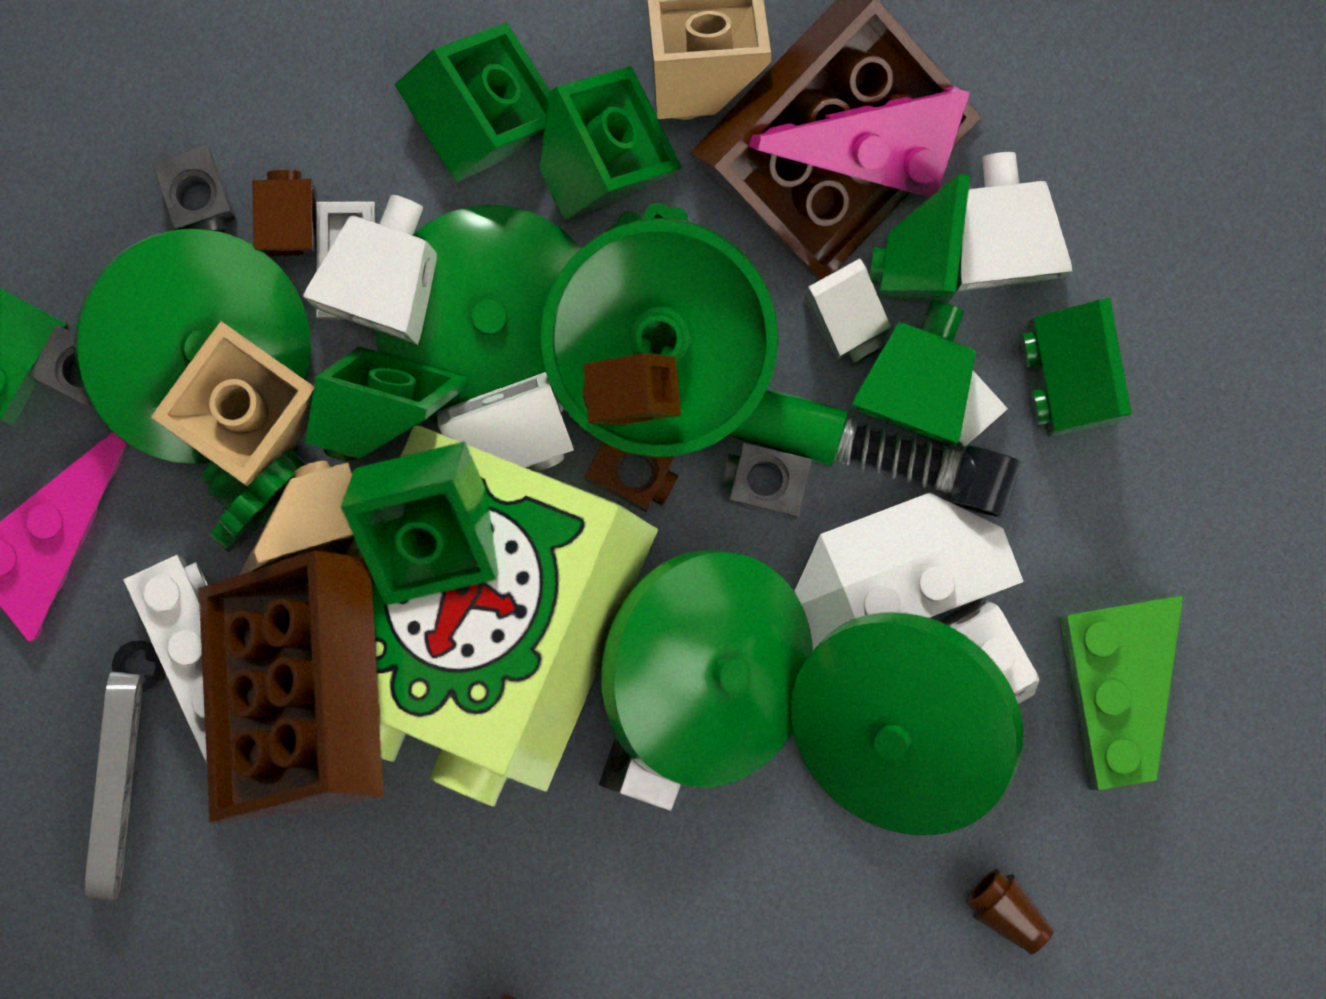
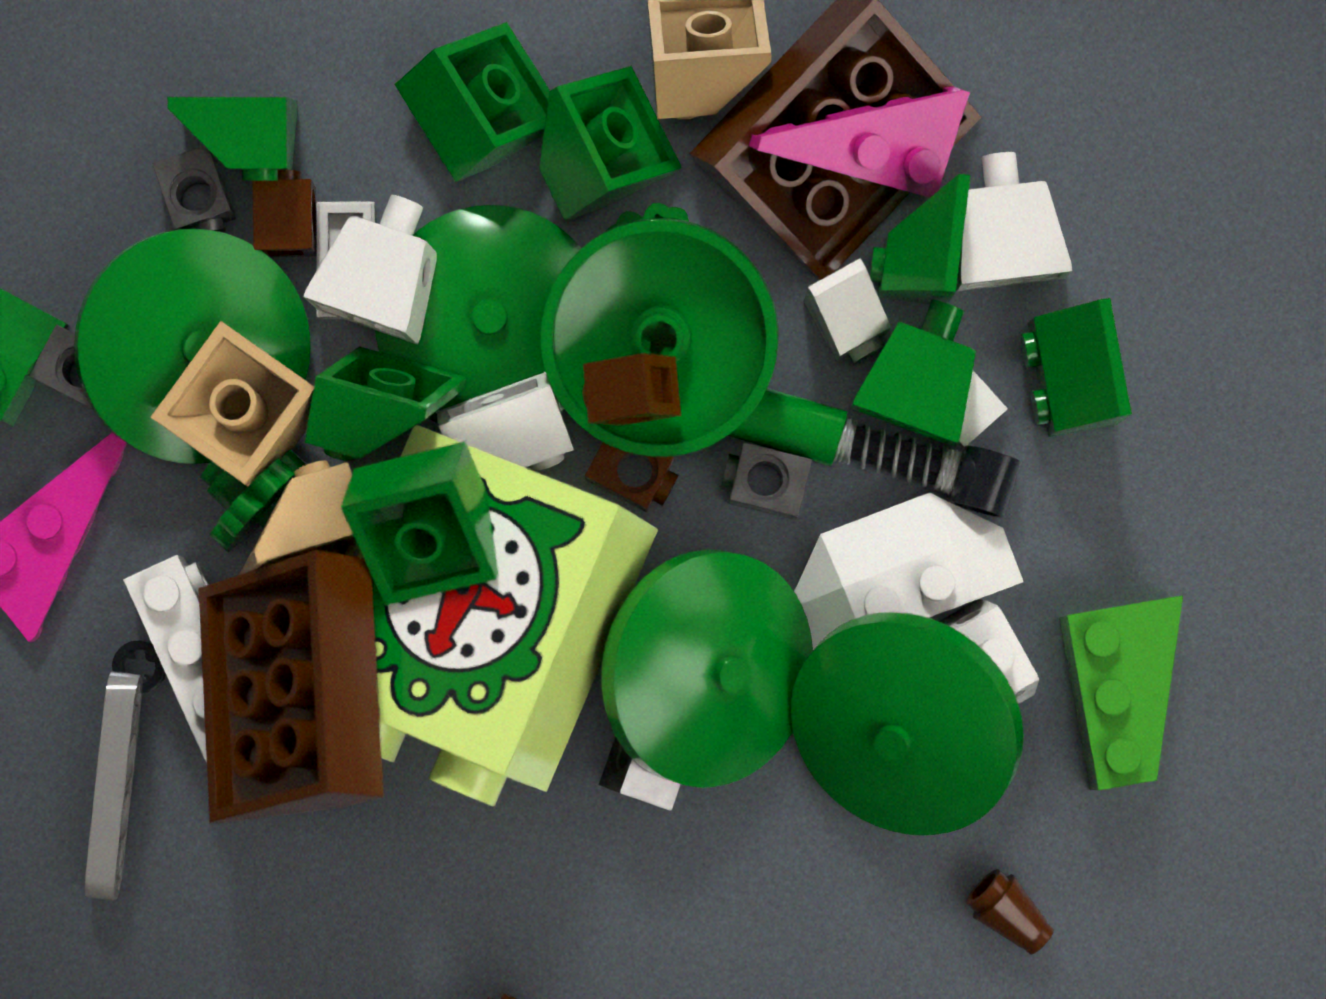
(242, 131): none -> green slope

